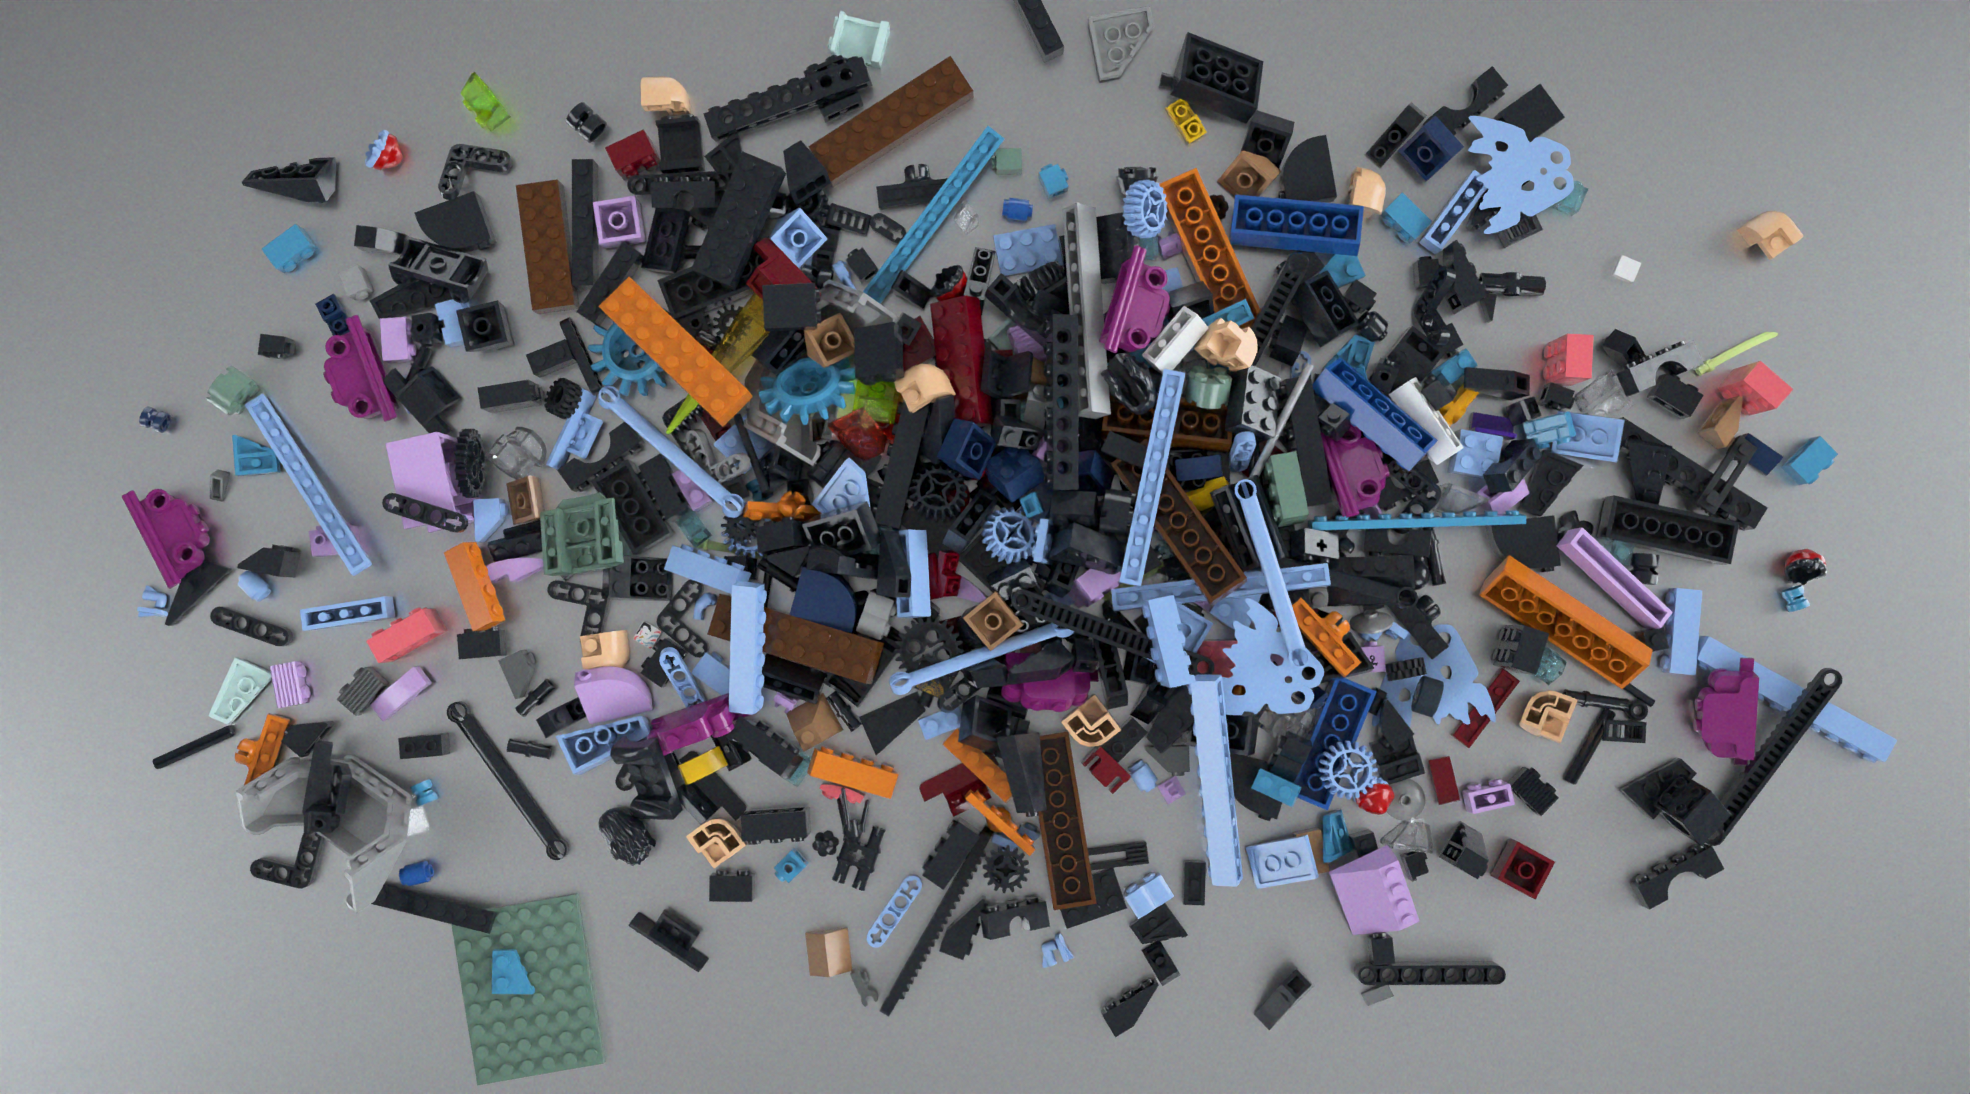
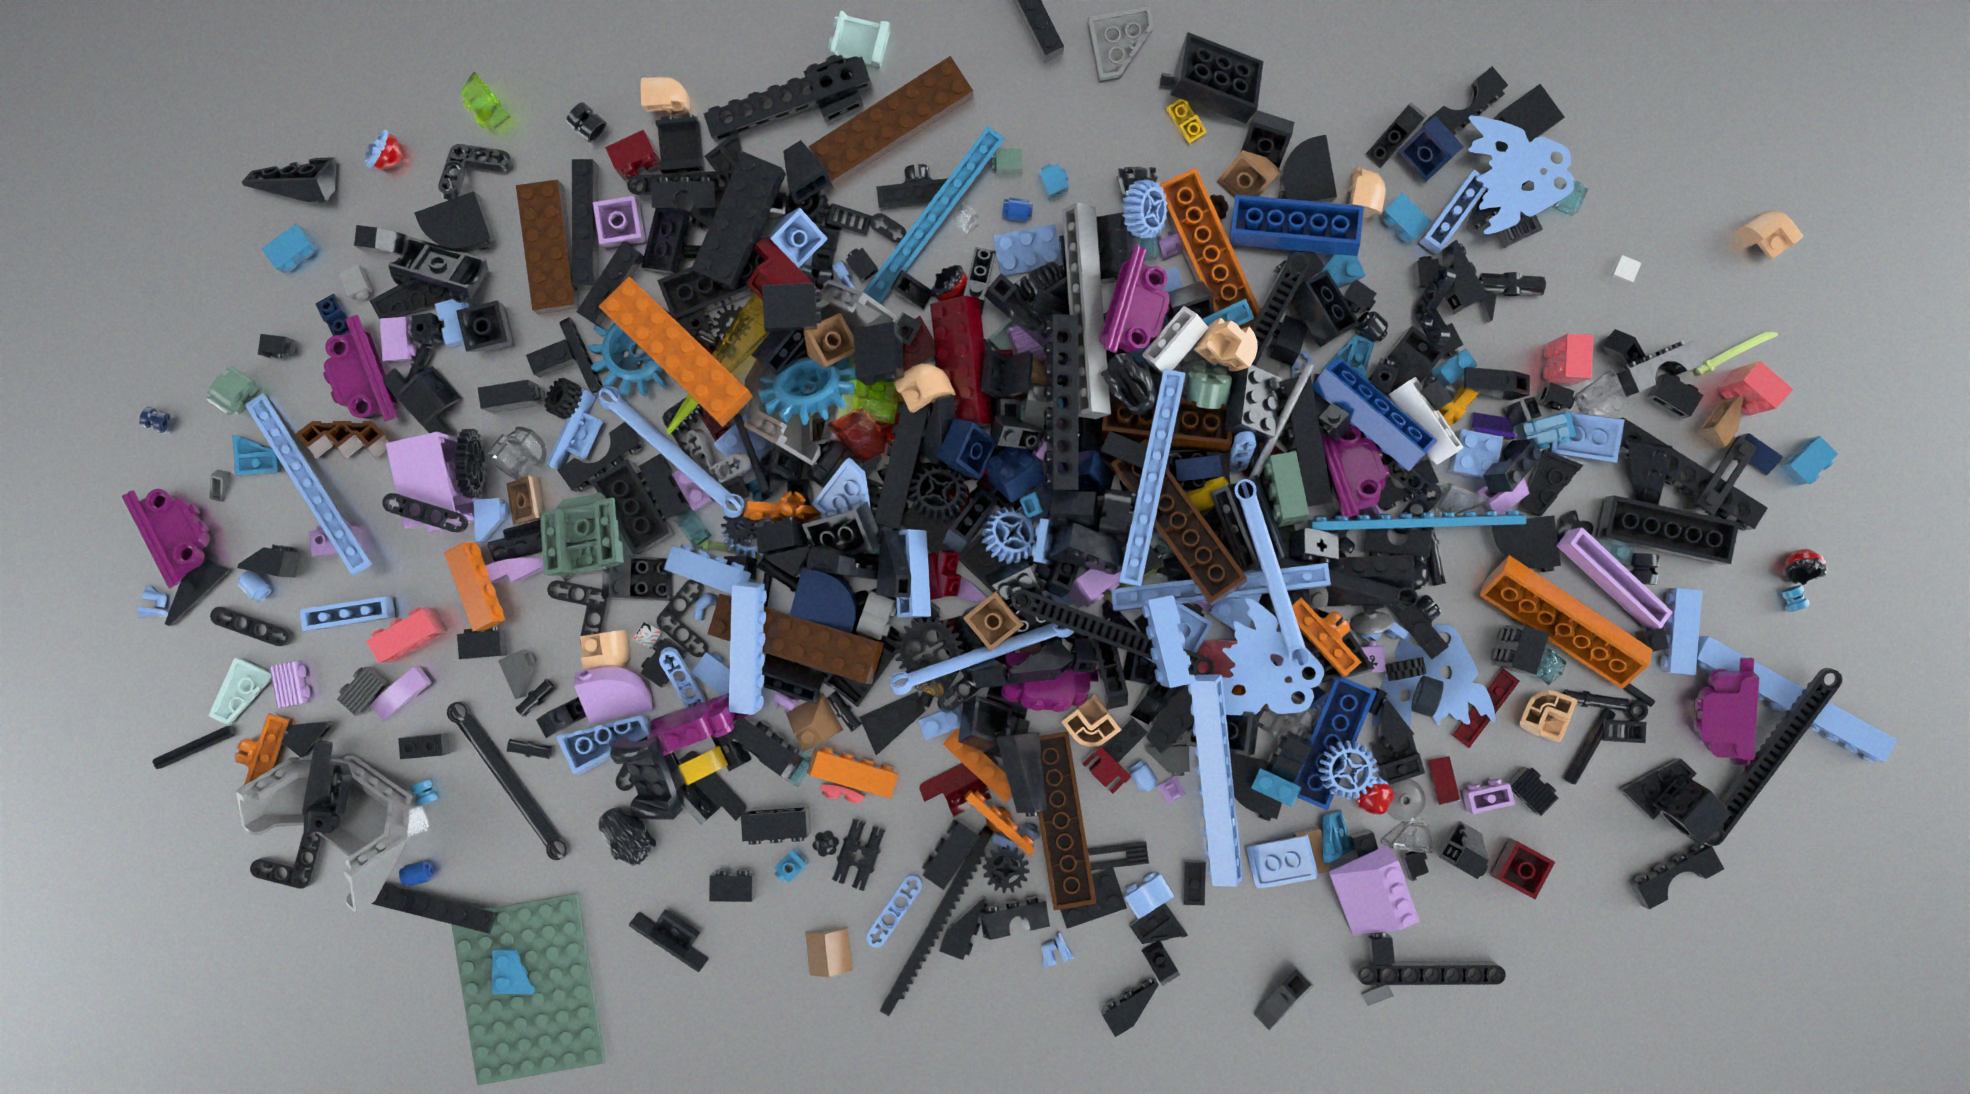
(344, 436): none -> reddish brown brick
(716, 840): light nougat brick -> none
(851, 828): black plant -> none
(860, 981): dark grey plate -> none

